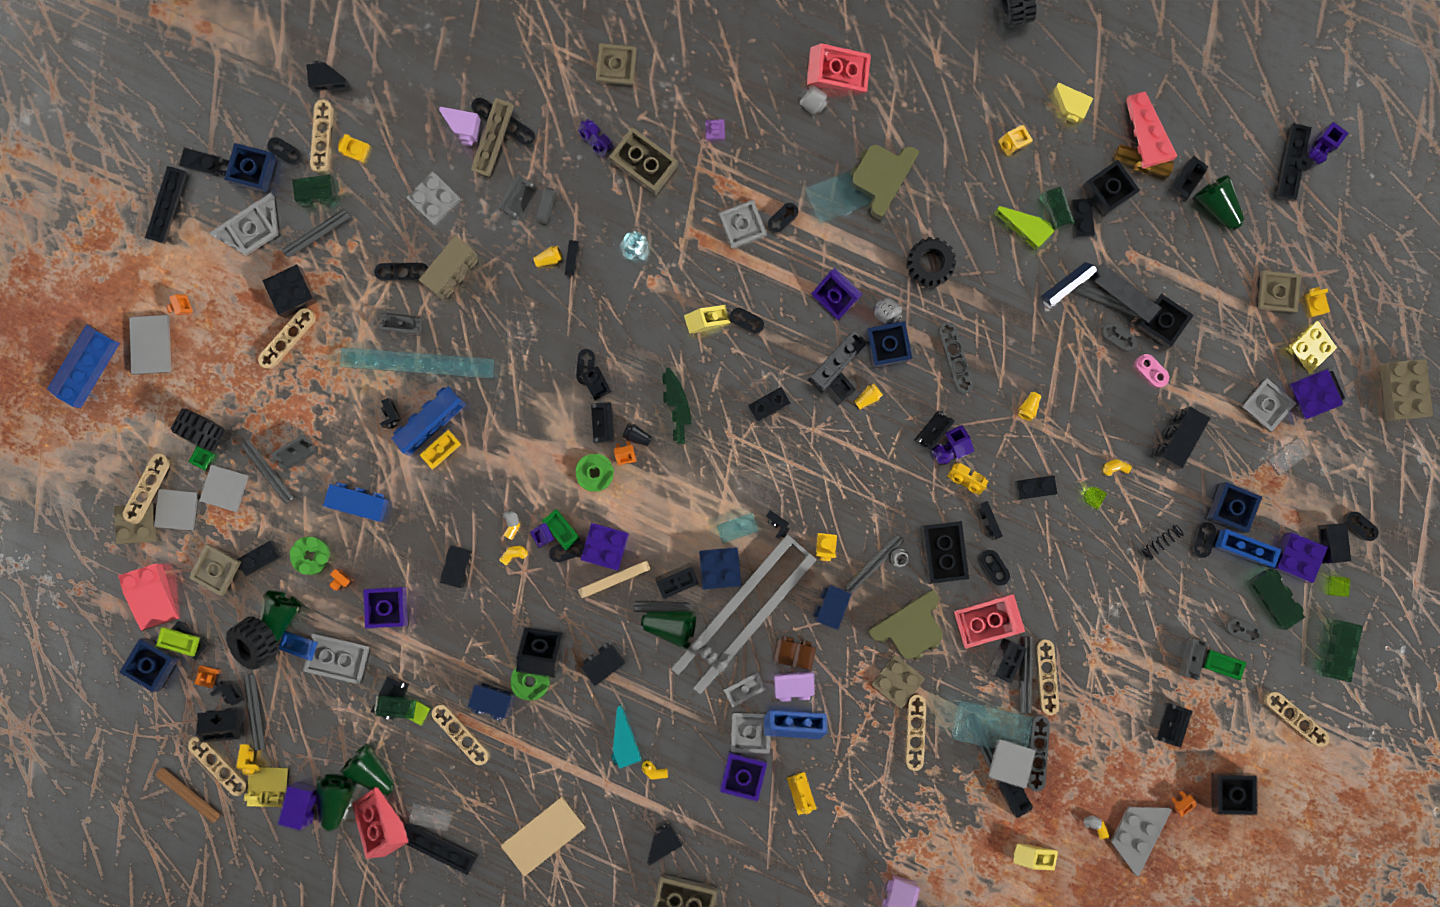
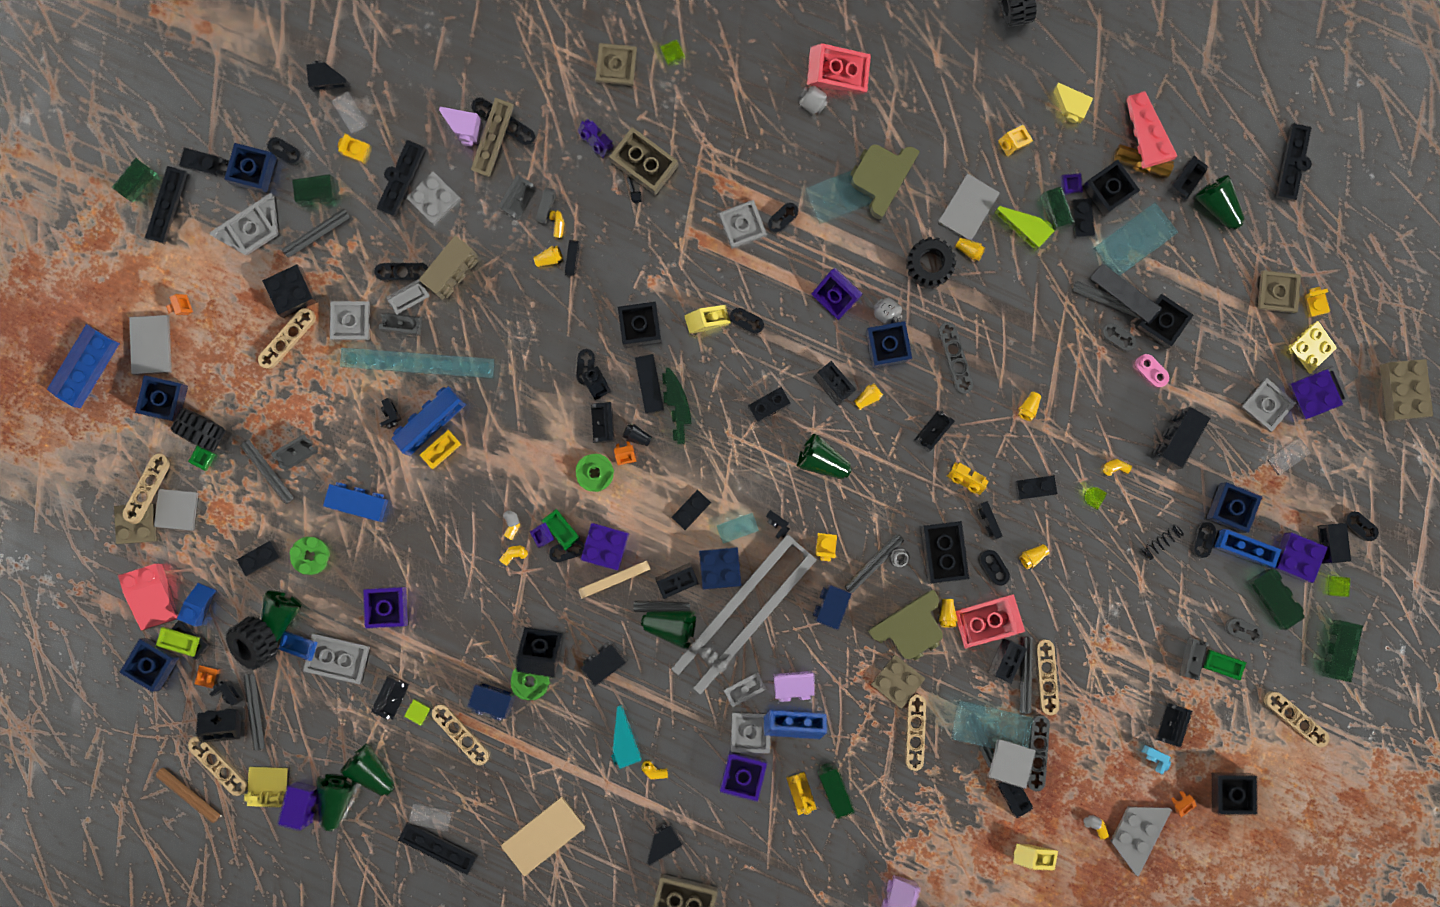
(134, 180): none -> clear green brick
(161, 398): none -> dark blue brick
(196, 605): none -> blue slope
(214, 569): dark tan plate -> none
(224, 488): light grey tile -> none
(244, 758): yellow bracket -> none
(321, 136): tan beam -> none
(339, 579): orange tile -> none
(349, 320): none -> light grey plate
(350, 113): none -> clear plate
(378, 825): coral slope -> none
(395, 707): clear green plate -> none
(400, 178): none -> black hinge
(407, 296): none -> light grey tile
(454, 566): black hinge -> none
(559, 223): none -> yellow arm
(634, 245): clear light blue head -> none
(635, 196): none -> black hand
(639, 324): none -> black brick
(649, 384): none -> black tile
(672, 52): none -> clear neon green tile
(691, 510): none -> black plate
(715, 129): medium lavender tile -> none
(794, 654): reddish brown brick -> none
(823, 459): none -> dark green cone
(835, 790): none -> dark green window
(837, 361): black tile -> none
(948, 614): none -> yellow cone
(957, 446): dark purple brick -> none
(968, 207): none -> light grey tile
(970, 248): none -> yellow cone
(1033, 556): none -> yellow cone
(1069, 283): dark blue tile -> none
(1072, 183): none -> dark purple tile
(1136, 239): none -> clear light blue tile
(1154, 755): none -> medium azure bracket
(1327, 142): dark purple brick -> none

